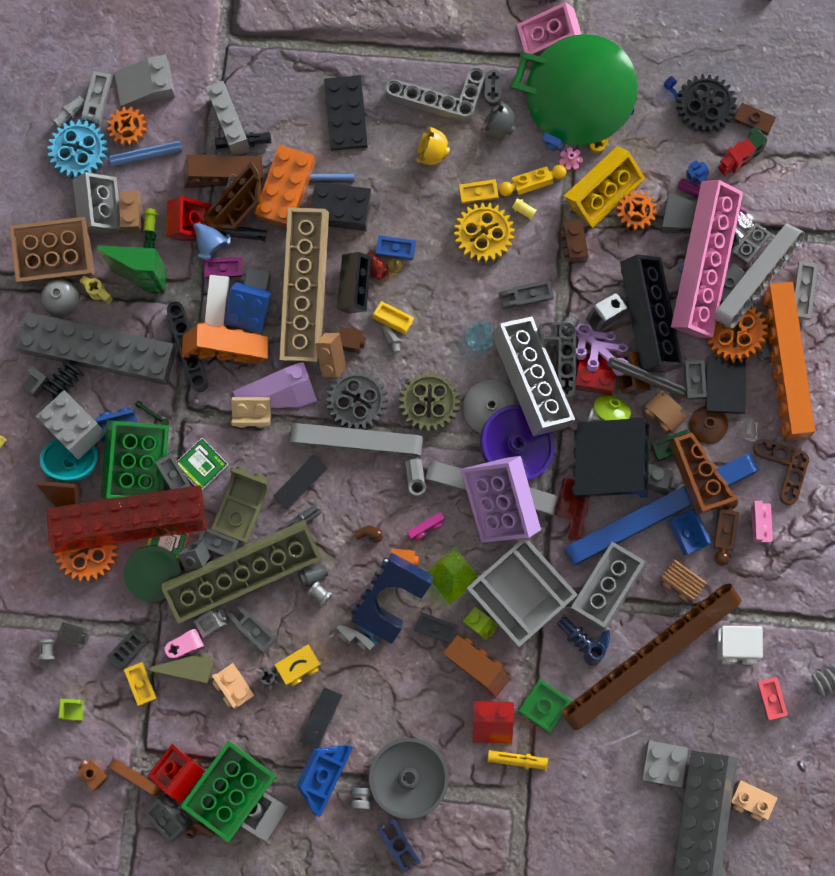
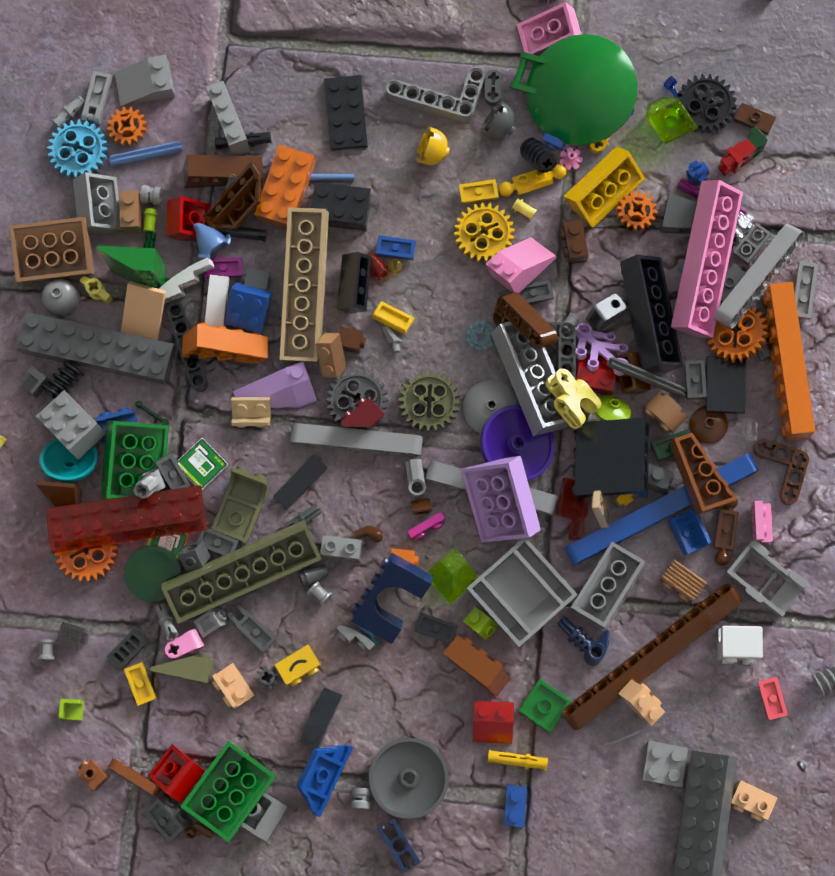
(143, 310): none -> light nougat tile
(150, 483): none -> light grey piece
(151, 195): none -> light grey wheel
(166, 622): none -> light grey pin
(184, 279): none -> white slope
(341, 548): none -> light grey brick
(364, 416): none -> dark red slope
(421, 506): none -> reddish brown slope
(515, 806): none -> blue plate
(519, 264): none -> bright pink slope
(525, 318): none -> reddish brown beam
(538, 155): none -> black piece
(572, 395): none -> light yellow piece
(600, 509): none -> tan tile
(624, 500): none -> yellow plate
(642, 703): none -> light nougat brick
(669, 118): none -> clear neon green slope
(787, 592): none -> light grey piece

